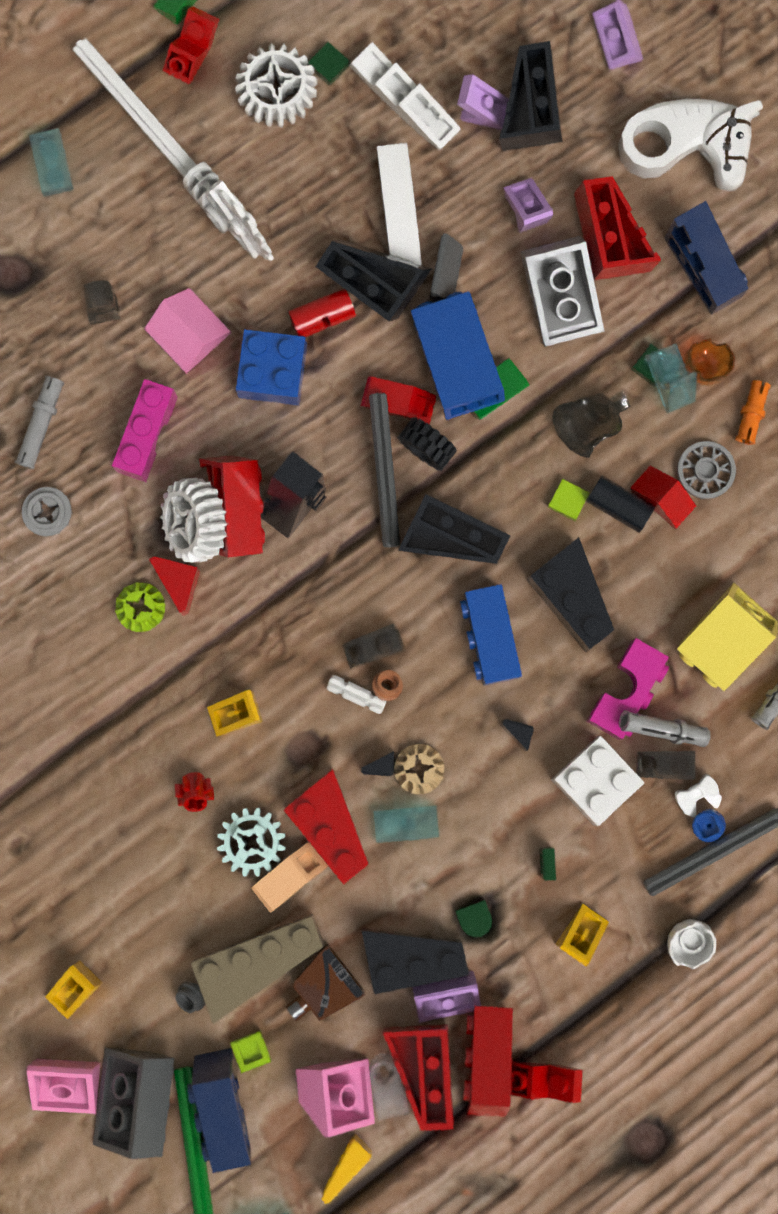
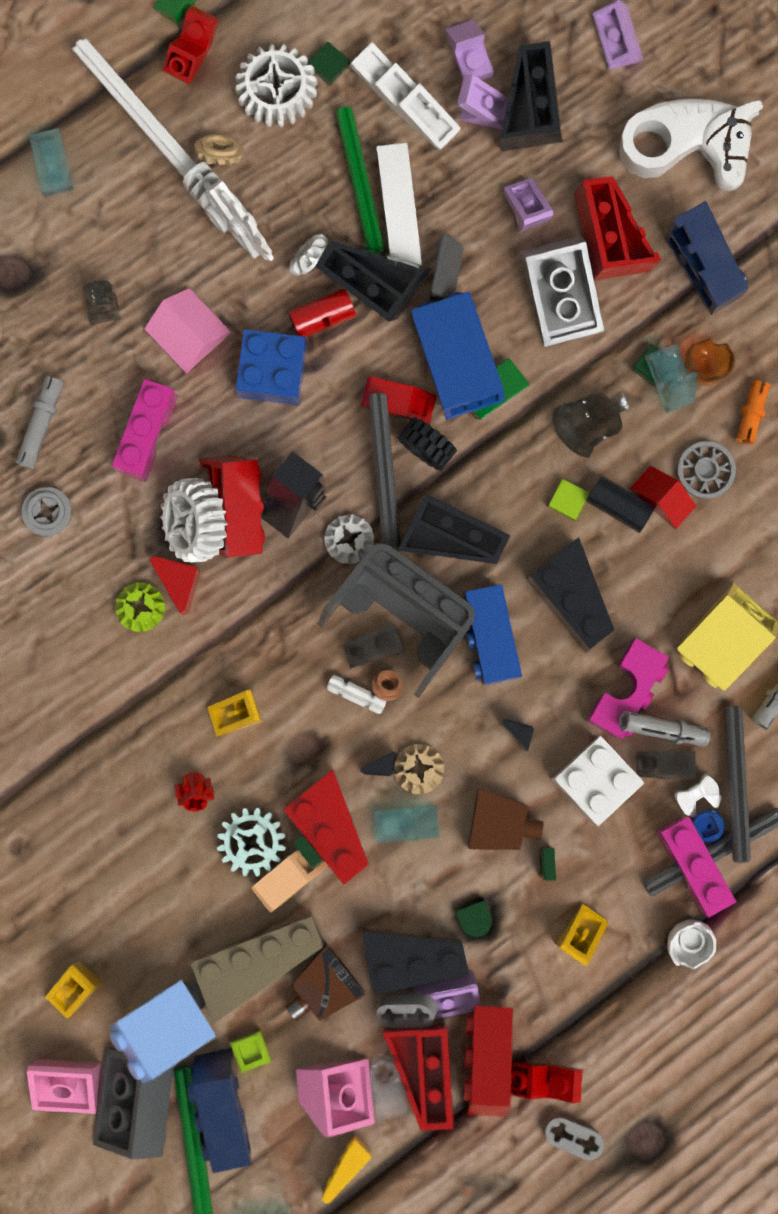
(161, 1032): none -> light blue slope
(219, 150): none -> tan gear
(308, 255): none -> white gear
(308, 852): none -> dark green tile
(343, 552): none -> white gear
(359, 178): none -> green axle
(407, 1011): none -> light grey beam
(410, 596): none -> dark grey windscreen
(469, 50): none -> lavender slope
(500, 823): none -> reddish brown torso
(570, 1144): none -> light grey beam
(697, 866): none -> dark pink arch
(737, 784): none -> dark grey axle

